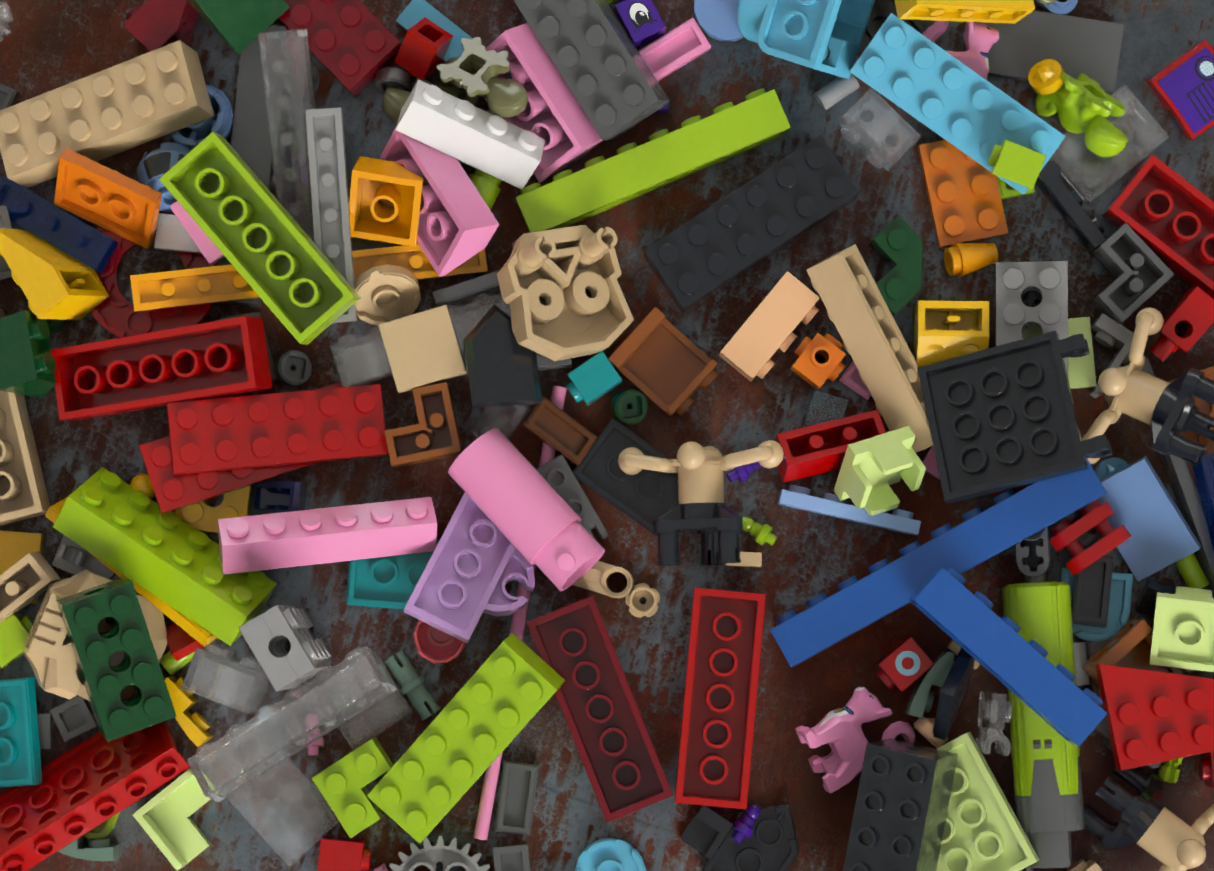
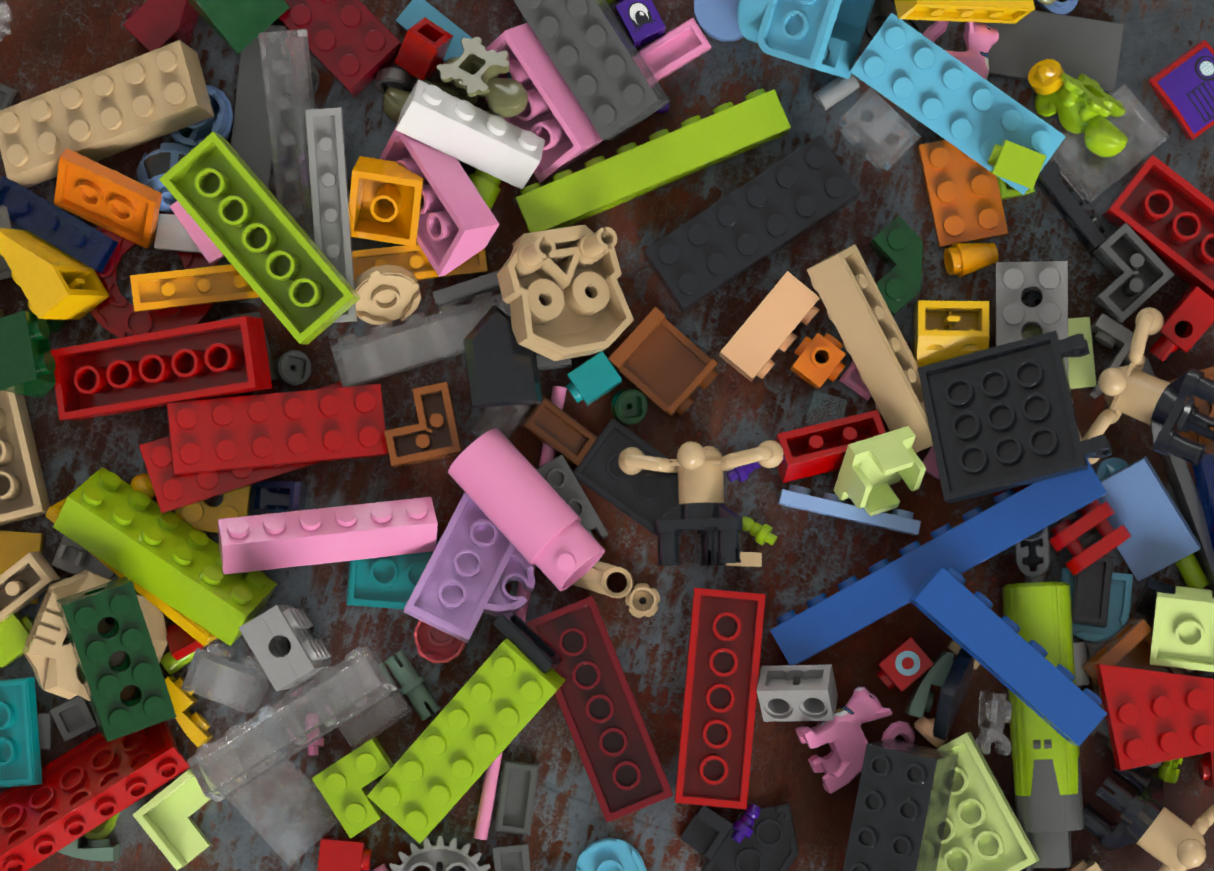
(422, 349): tan tile -> none
(527, 641): none -> black tile
(797, 693): none -> light grey brick

